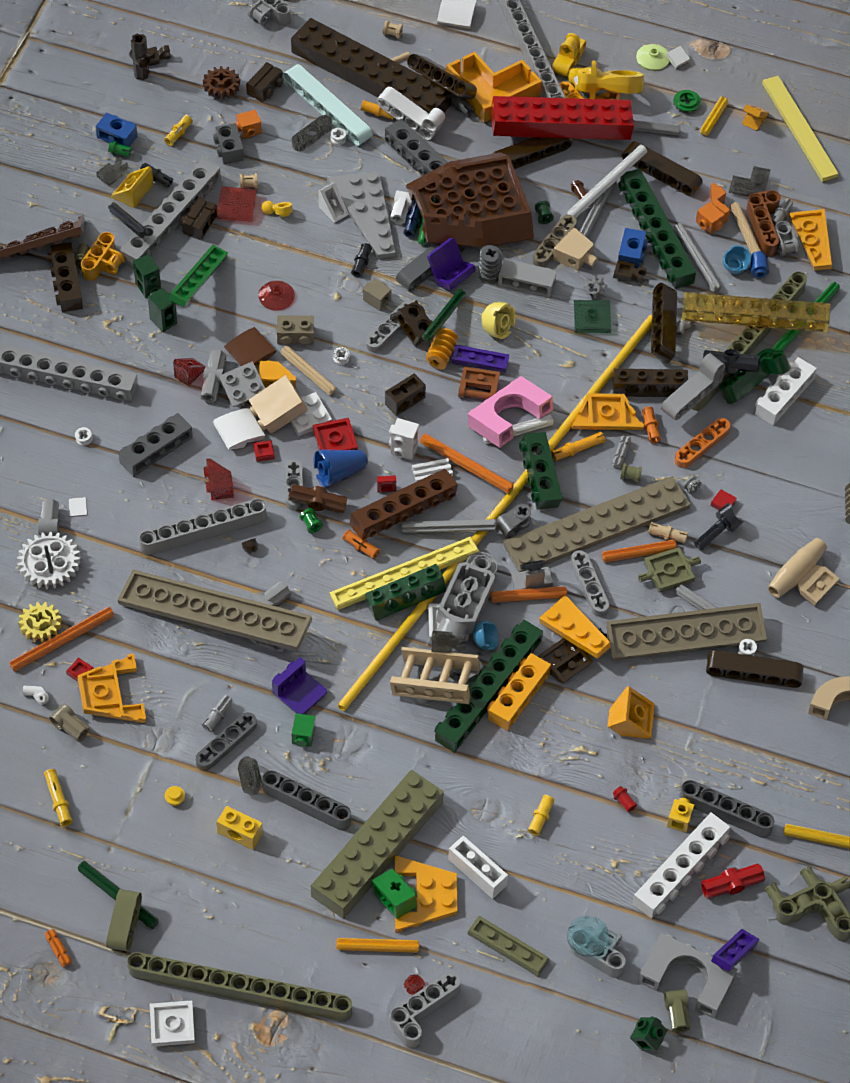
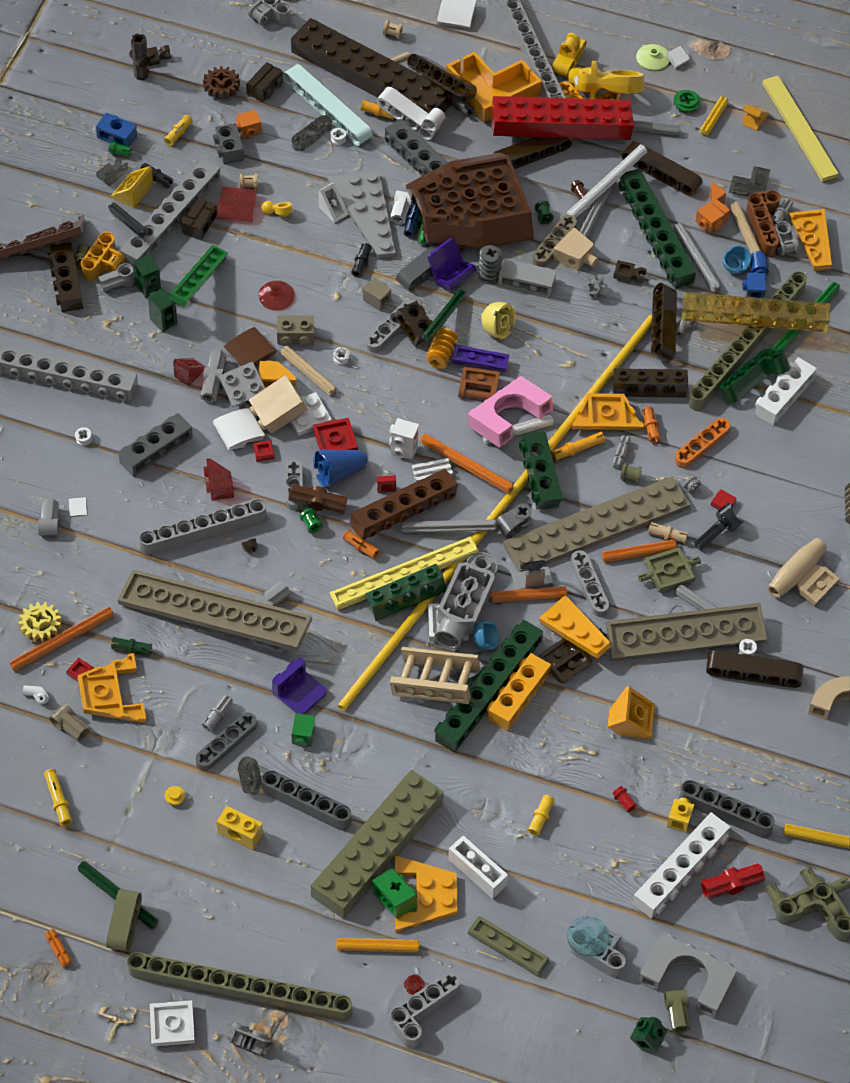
(67, 557): white gear -> none
(122, 276): none -> light grey piece
(131, 646): none -> dark green pin
(241, 1030): none -> light grey hinge
(405, 394): dark brown brick -> none
(444, 642): clear smoke plate -> none
(592, 316): clear green plate -> none
(632, 246): blue brick -> none
(696, 388): light grey beam -> none
(735, 361): black piece -> none
(735, 950): dark purple plate -> none
(754, 285): none -> blue brick

